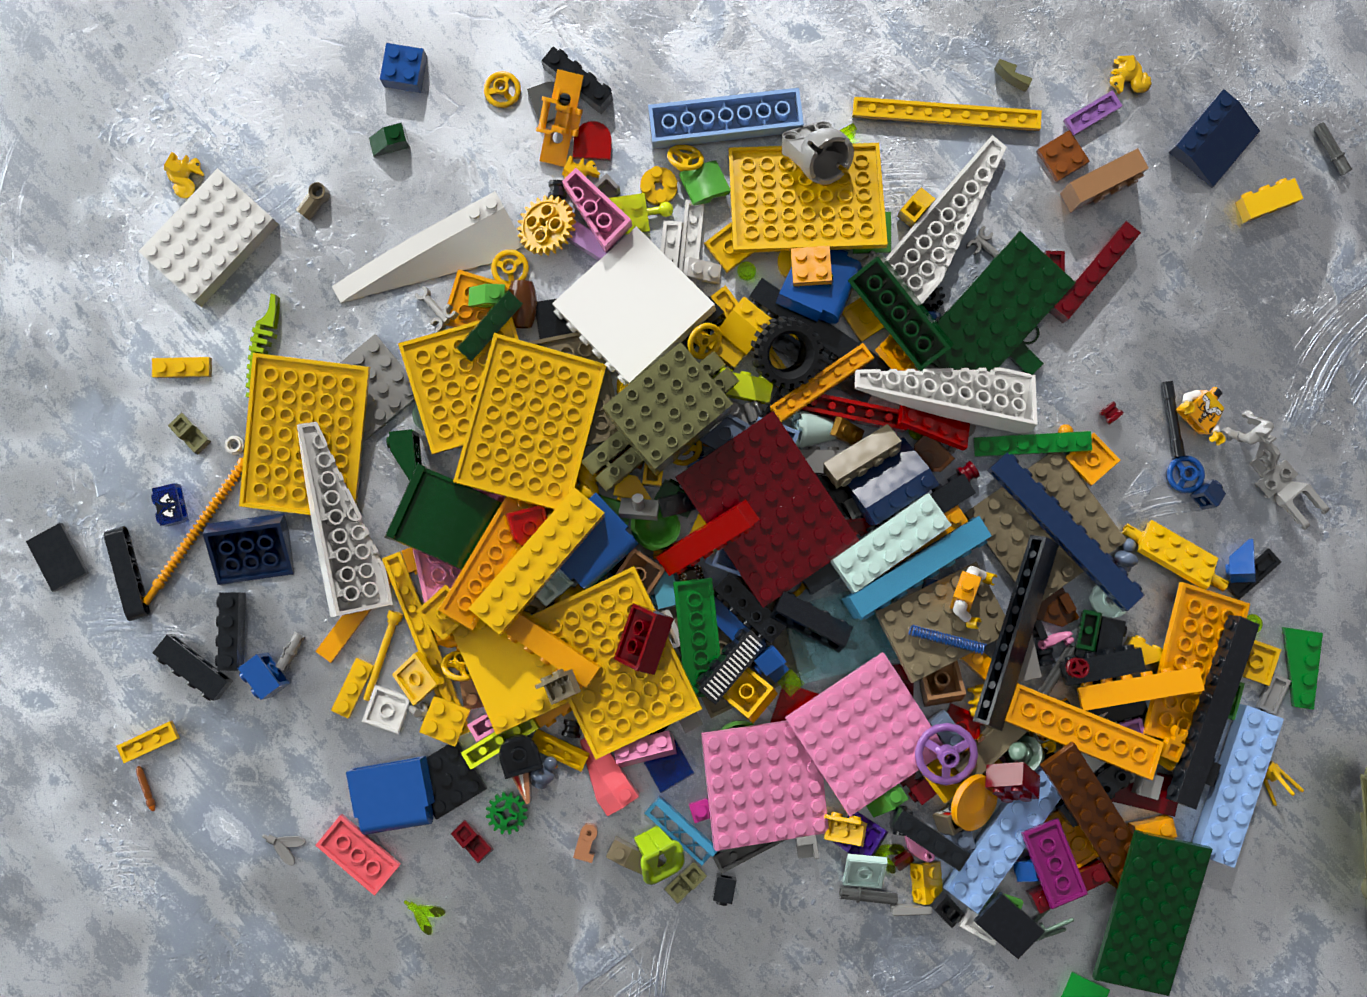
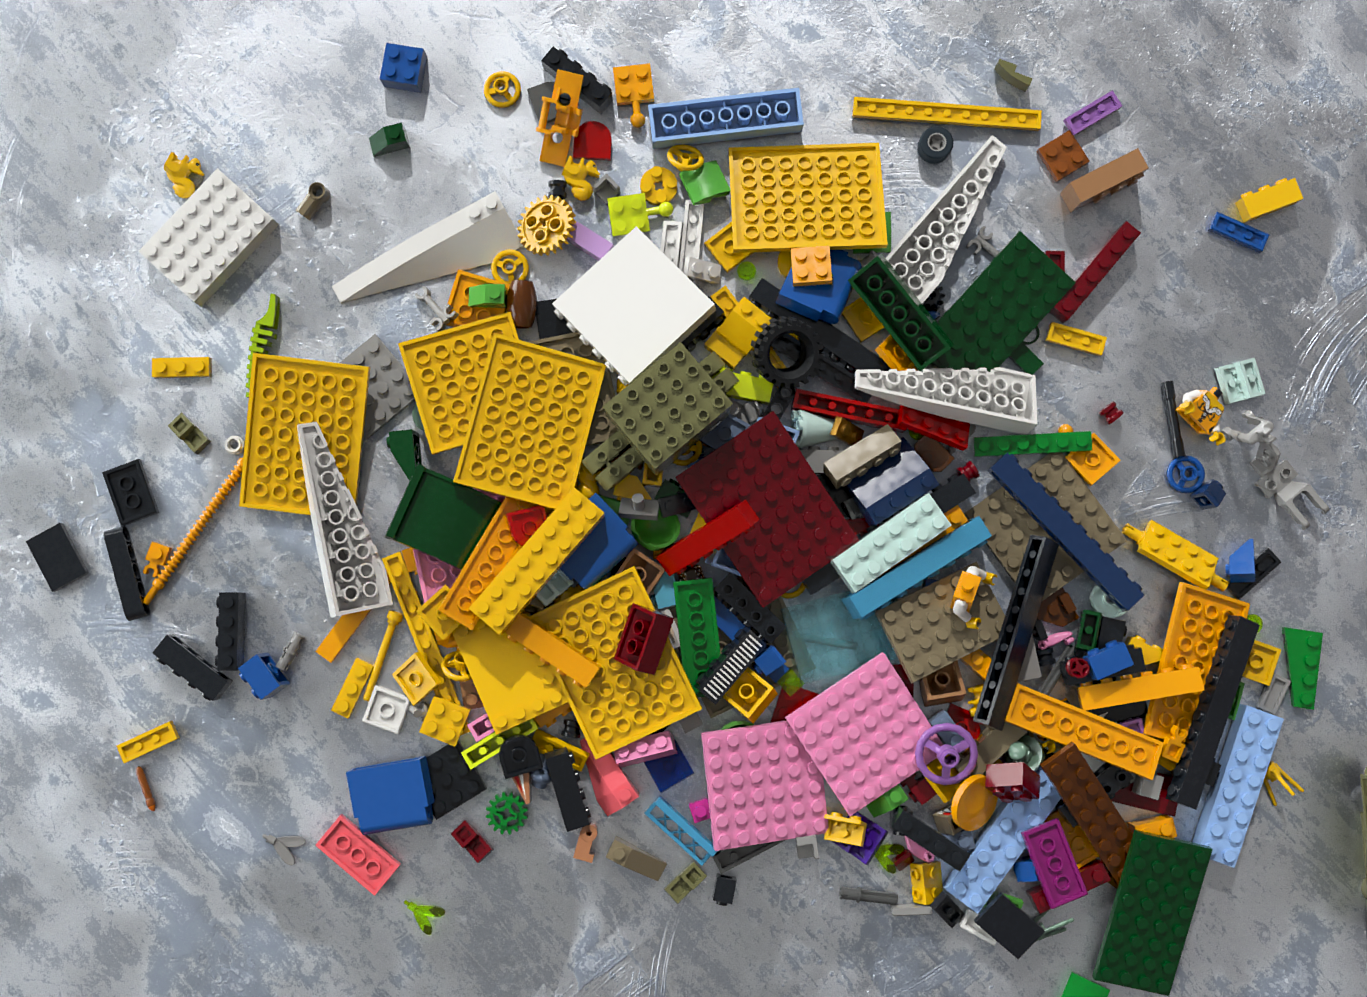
(130, 492): none -> black tile
(157, 555): none -> light orange plate
(169, 505): clear blue brick -> none
(249, 548): dark blue slope -> none
(489, 324): dark green plate -> none
(559, 686): dark tan bracket -> none
(566, 788): none -> black brick
(599, 212): bright pink wedge -> none
(634, 87): none -> light orange plate
(651, 846): lime piece -> none
(702, 339): yellow piece -> none
(811, 621): black brick -> none
(818, 151): light grey piece -> none
(822, 382): light orange tile -> none
(849, 131): clear neon green plate -> none
(864, 871): light aqua tile -> none
(915, 207): yellow slope -> none
(938, 138): none -> black wheel
(955, 642): blue piece -> none
(1076, 339): none -> yellow plate
(1108, 660): none -> blue brick
(1125, 558): sand blue animal -> none
(1129, 71): yellow animal -> none
(1216, 138): dark blue slope -> none
(1238, 232): none -> blue tile
(1239, 381): none -> light aqua slope
(1332, 148): dark grey axle -> none

